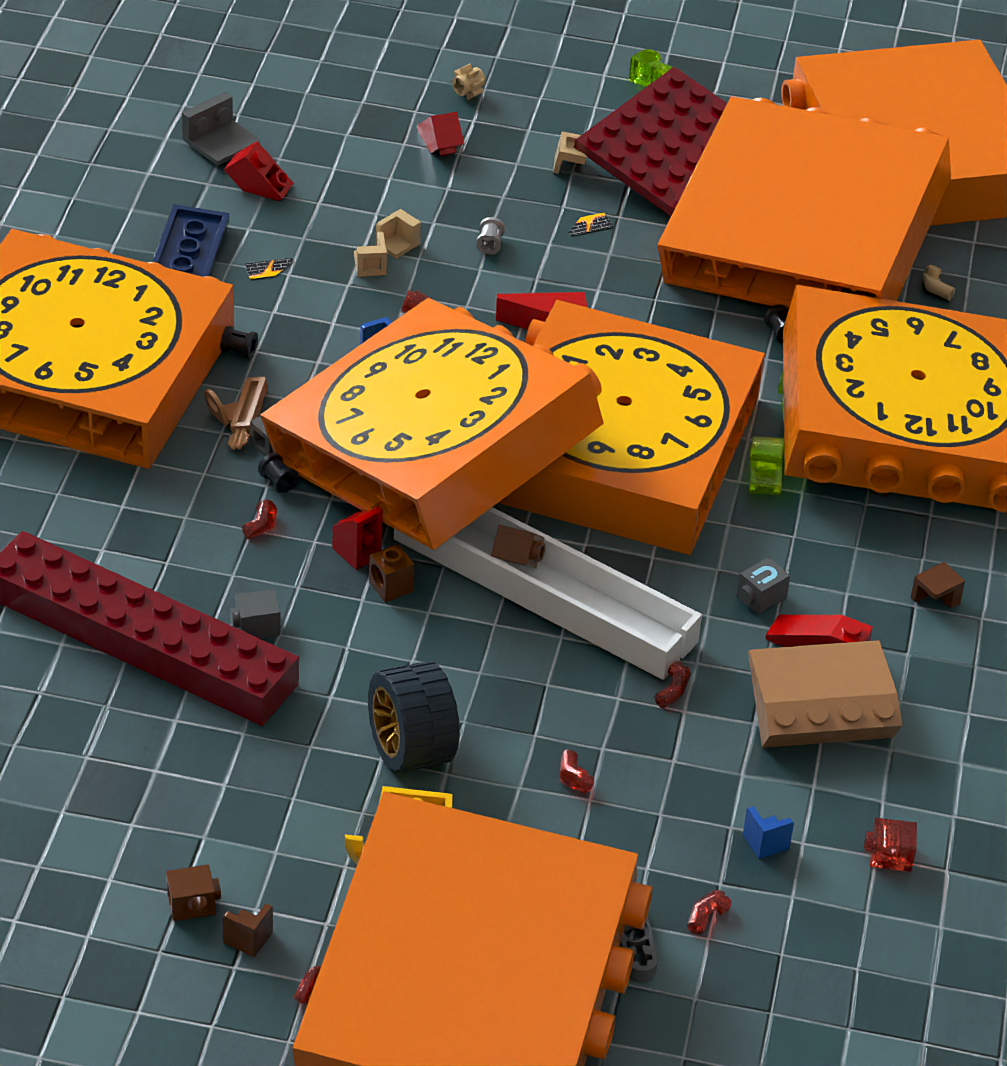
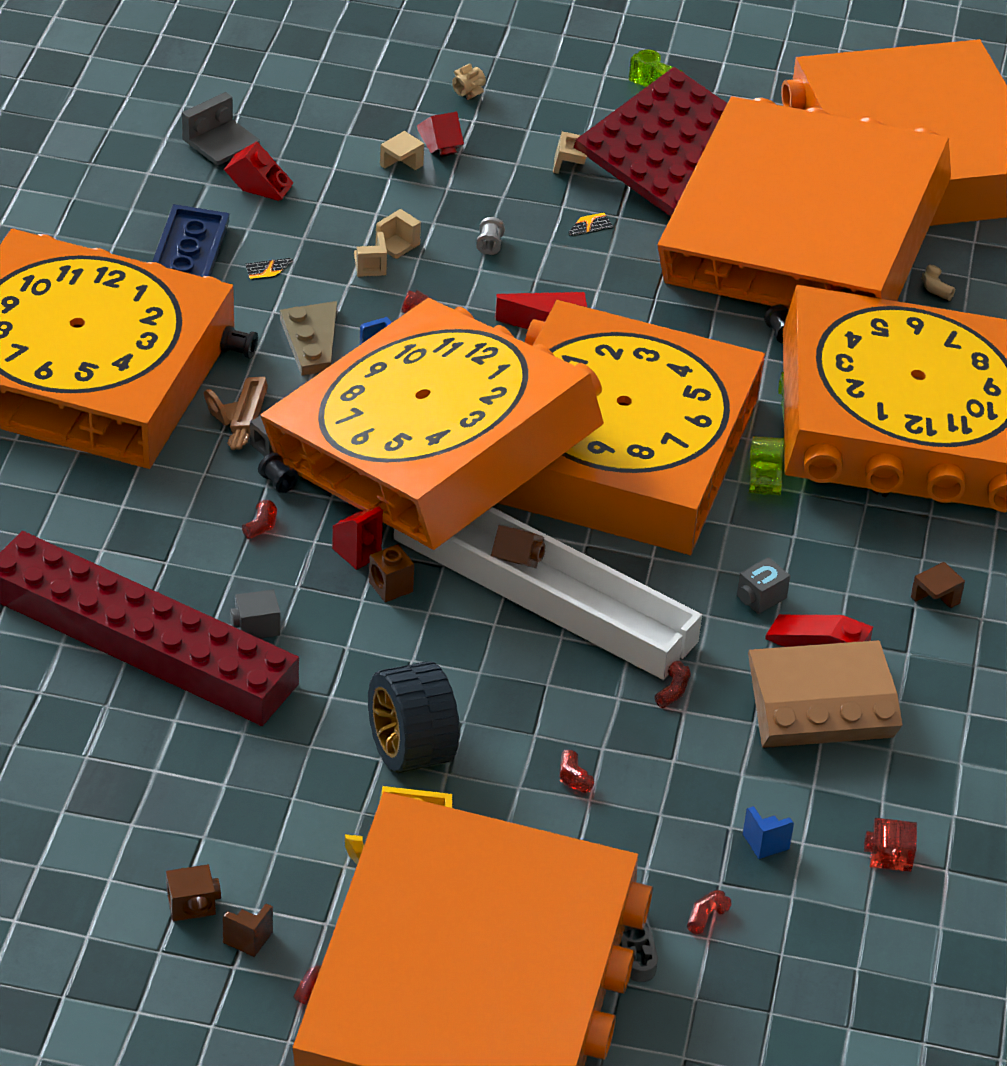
(311, 335): none -> dark tan wing
(402, 148): none -> tan panel

